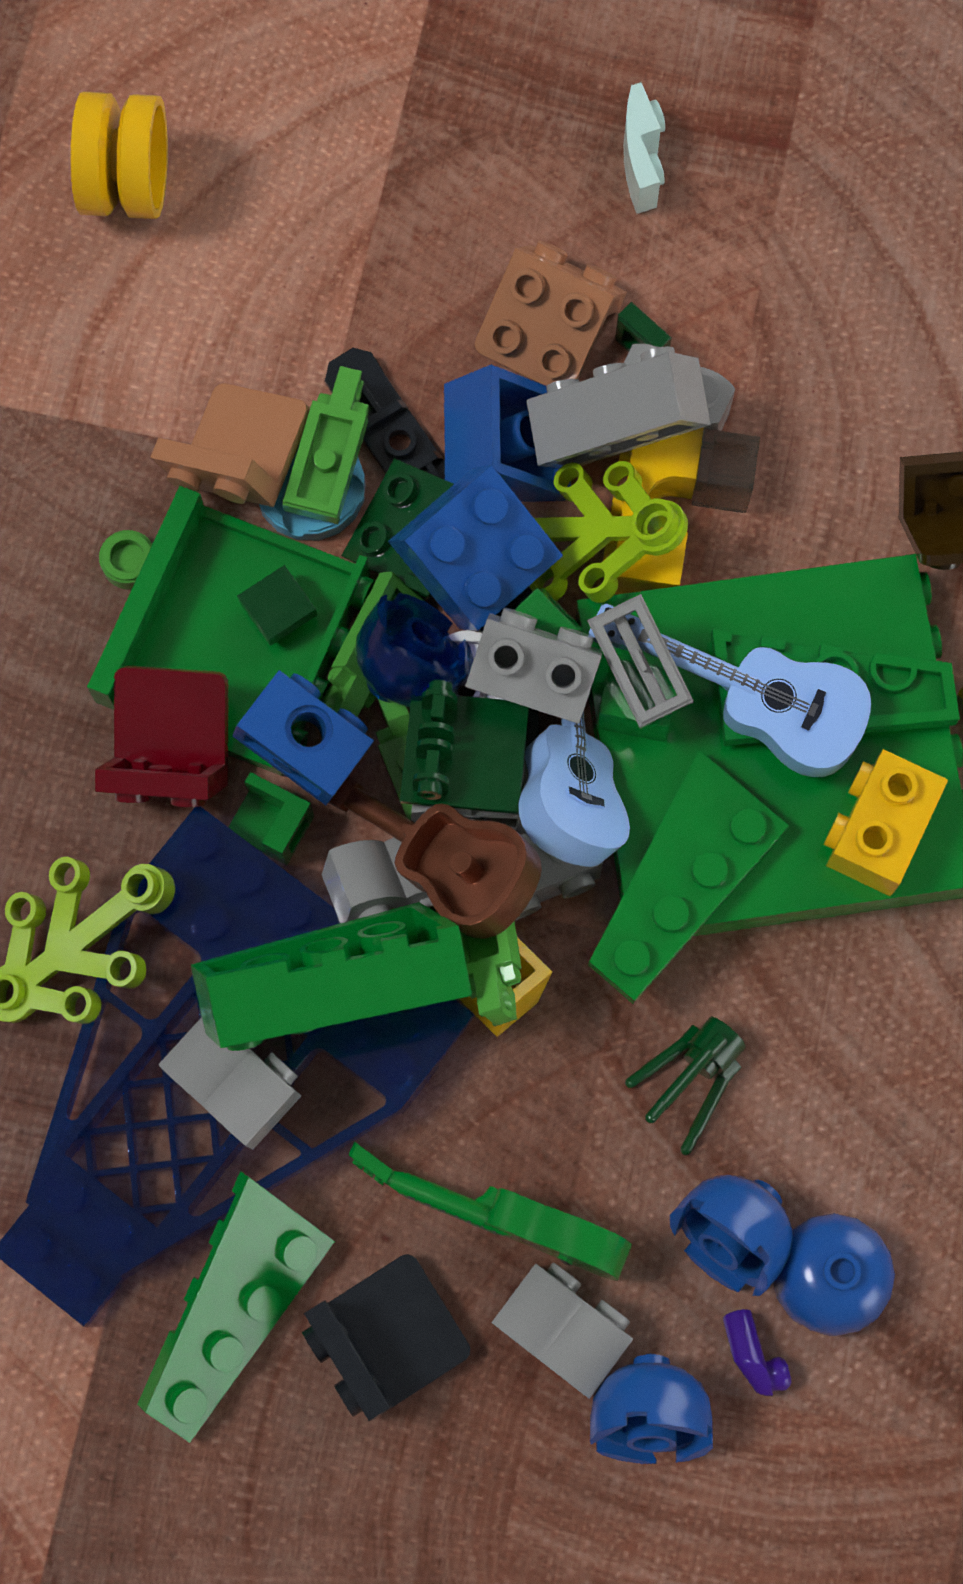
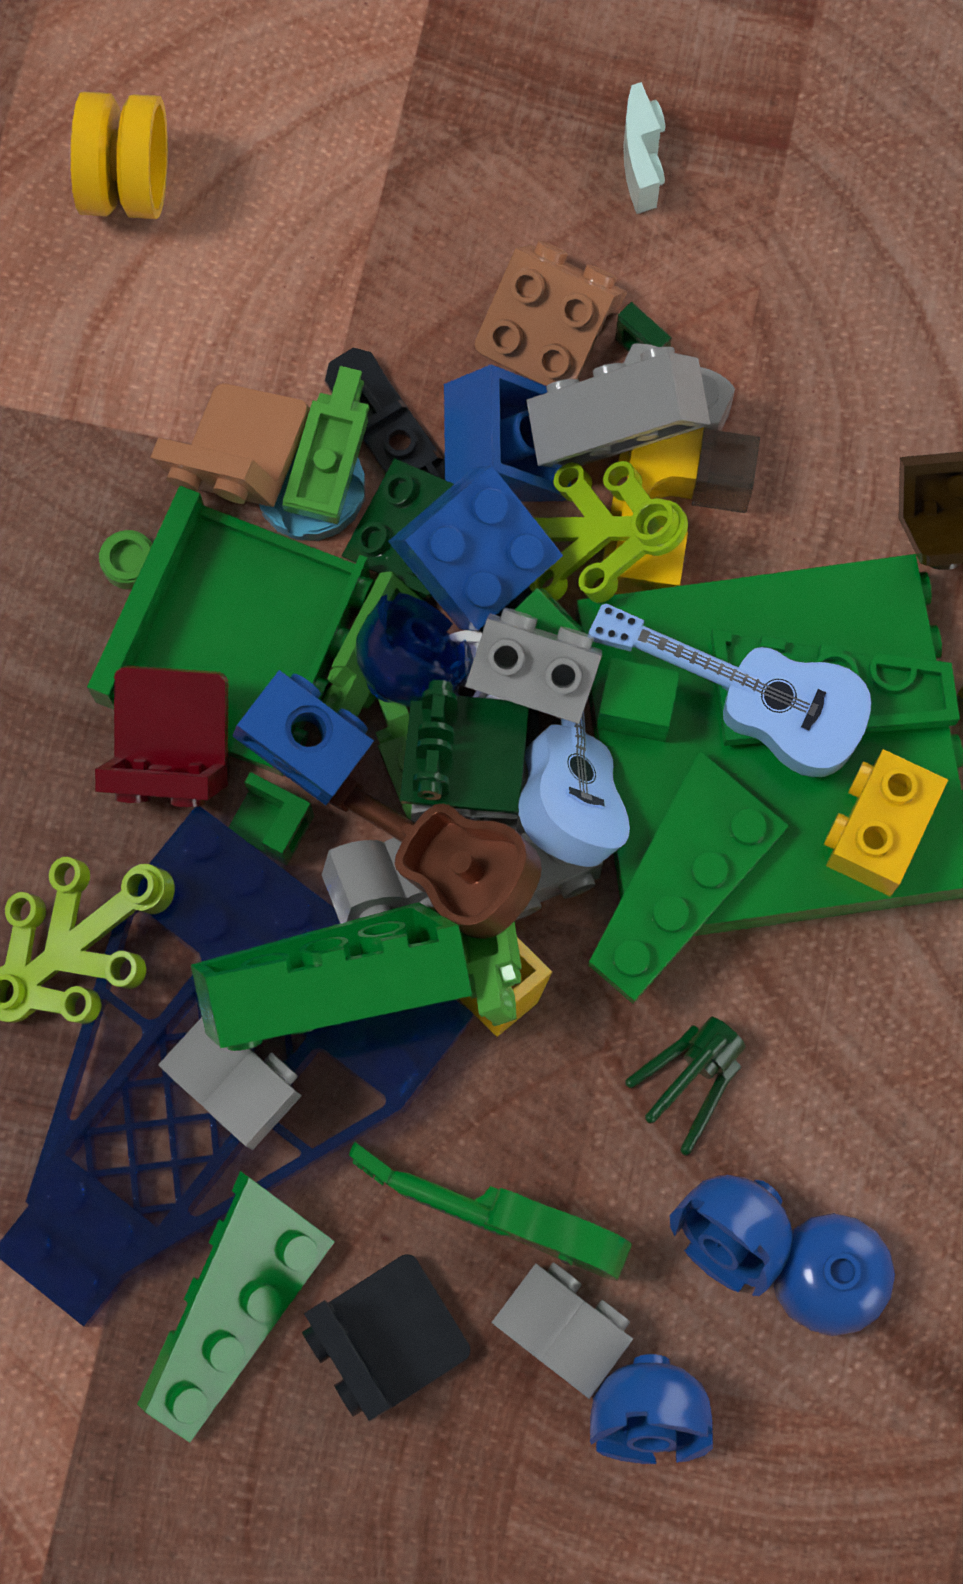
(277, 605): dark green tile -> none
(617, 615): light grey tile -> none
(749, 1357): dark purple arm -> none

